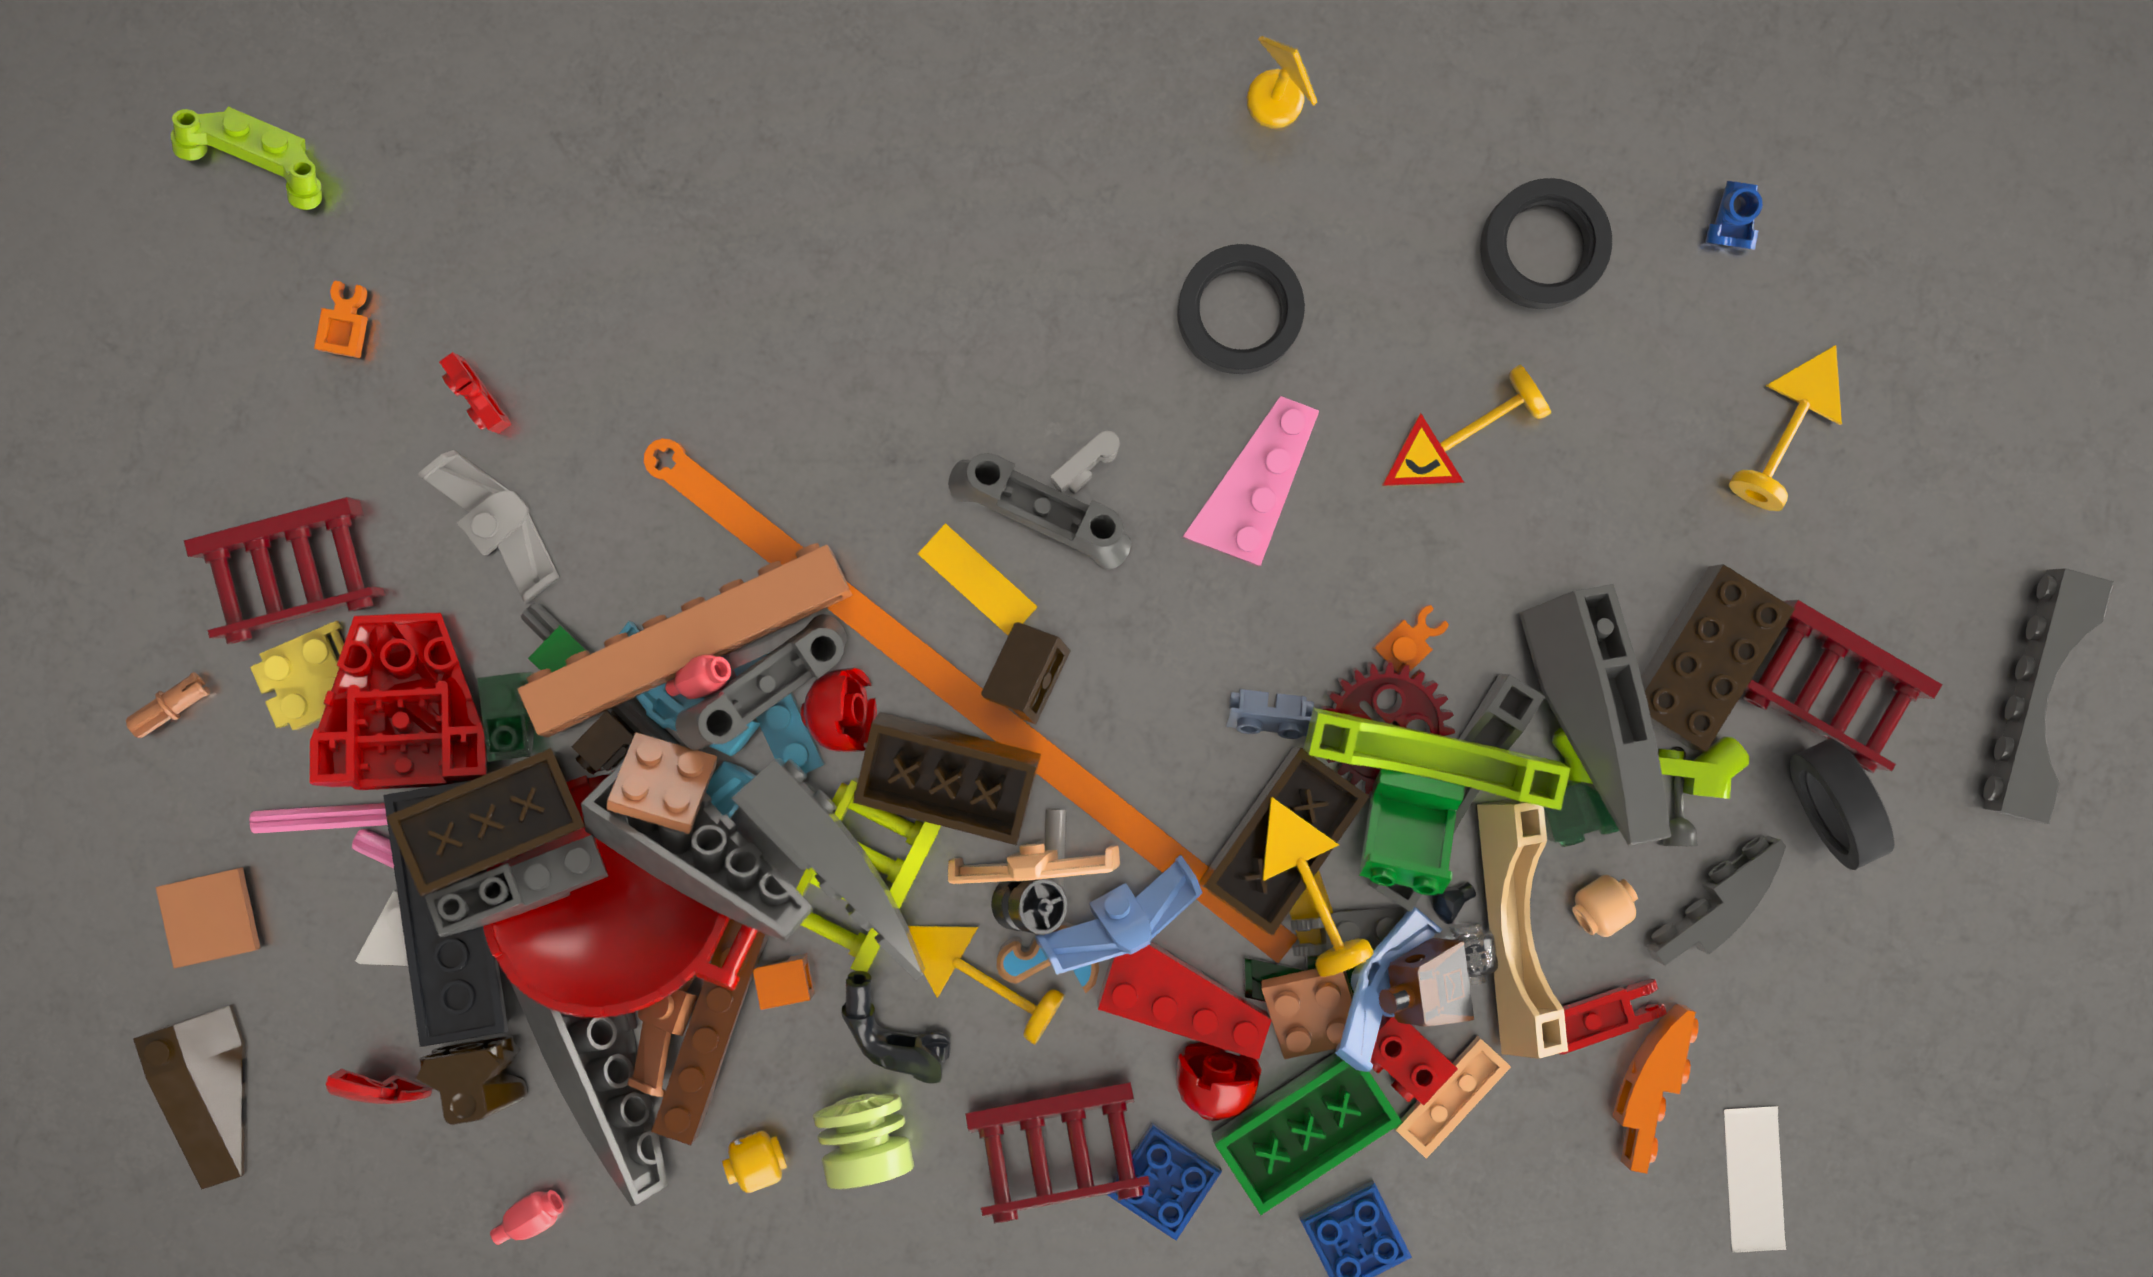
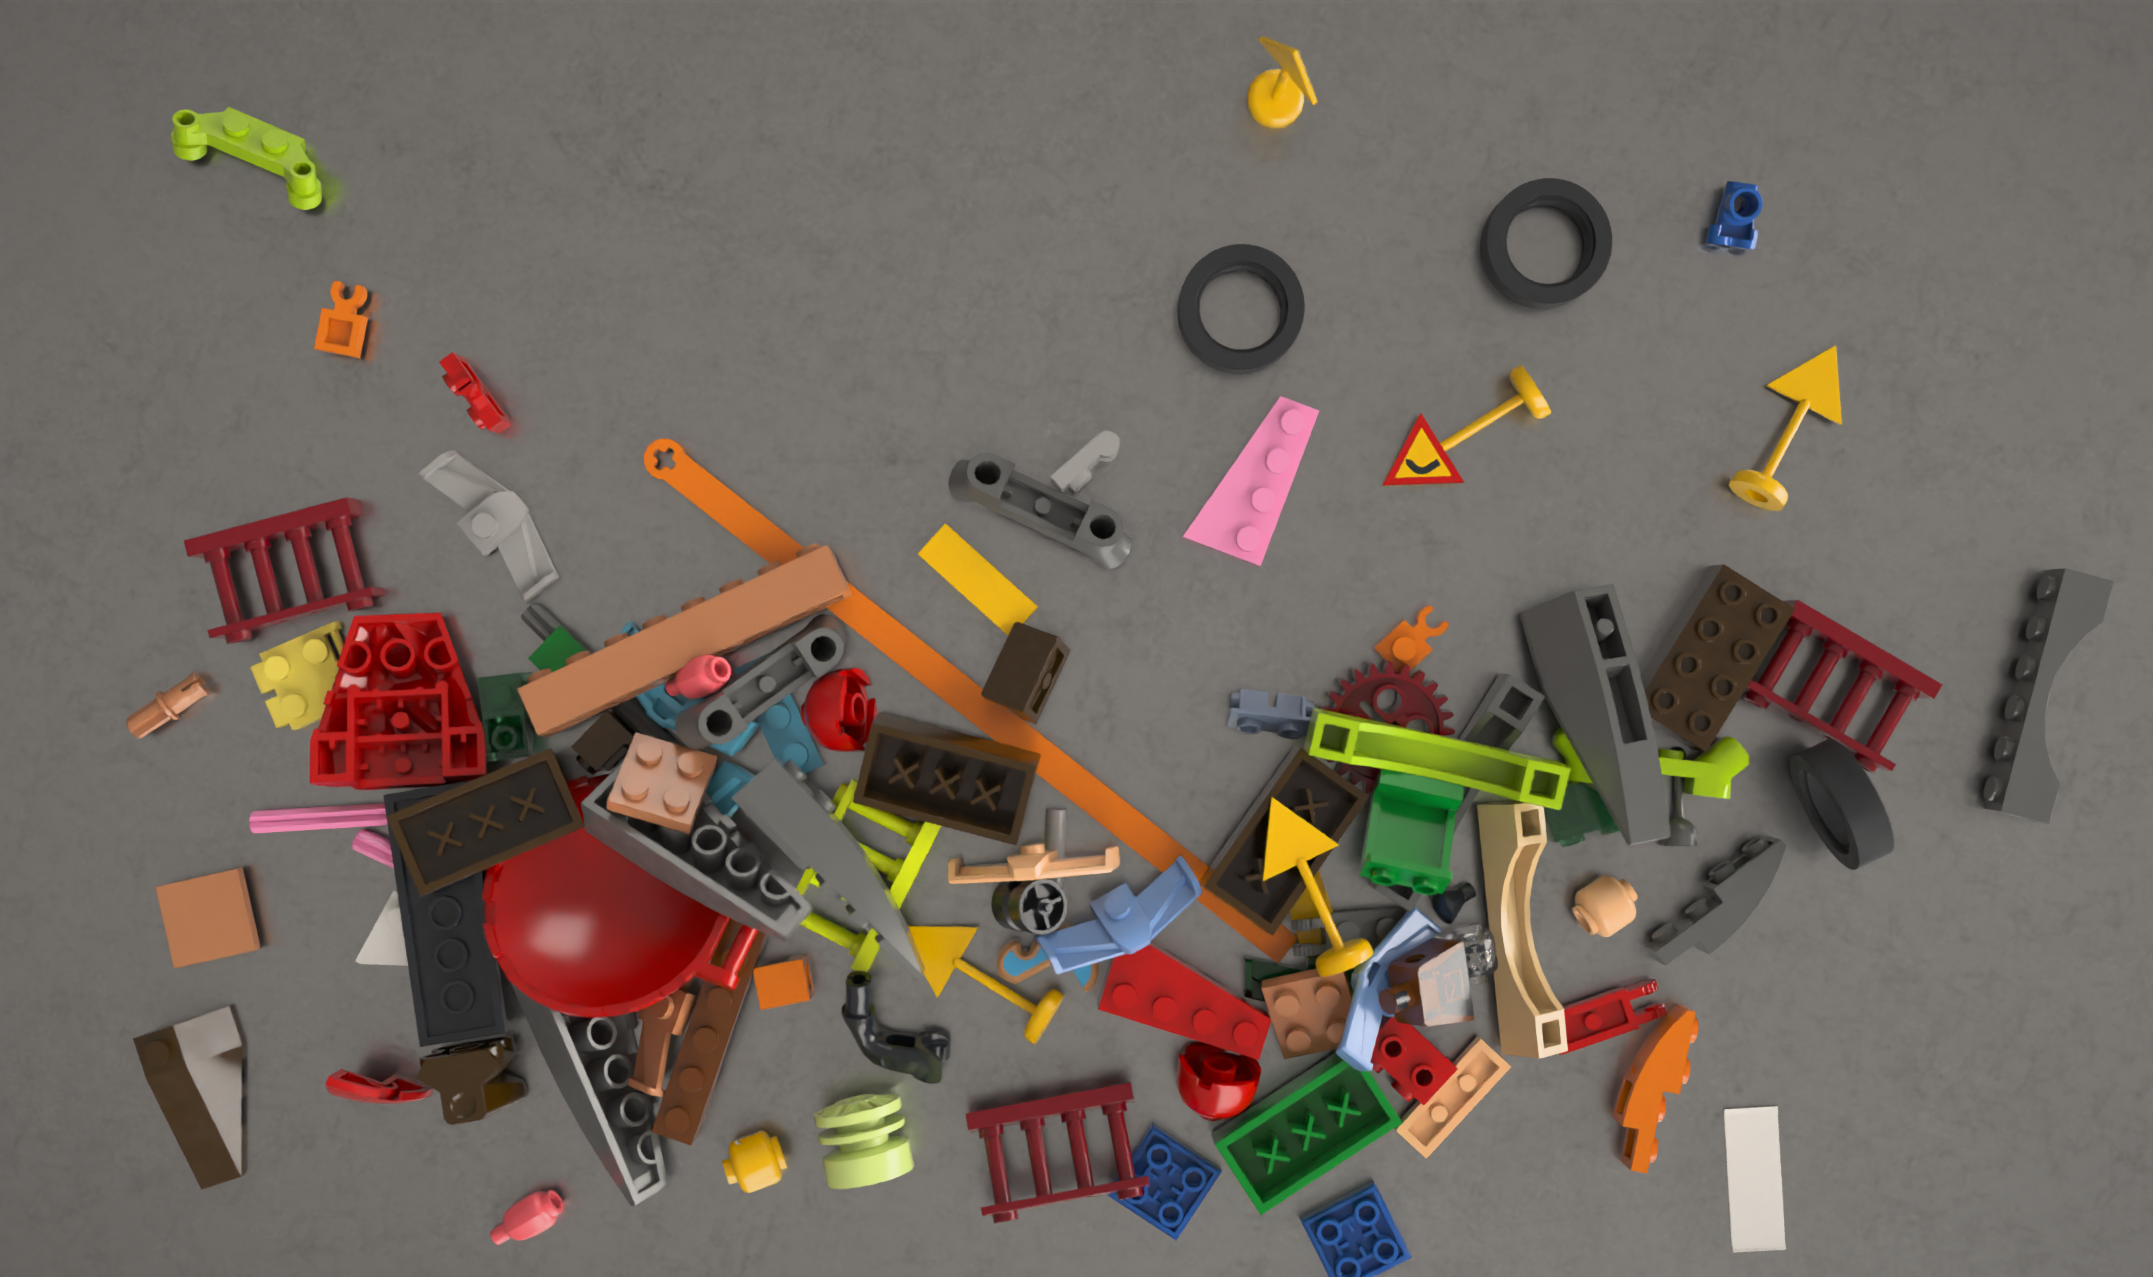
(516, 888): dark grey slope -> none

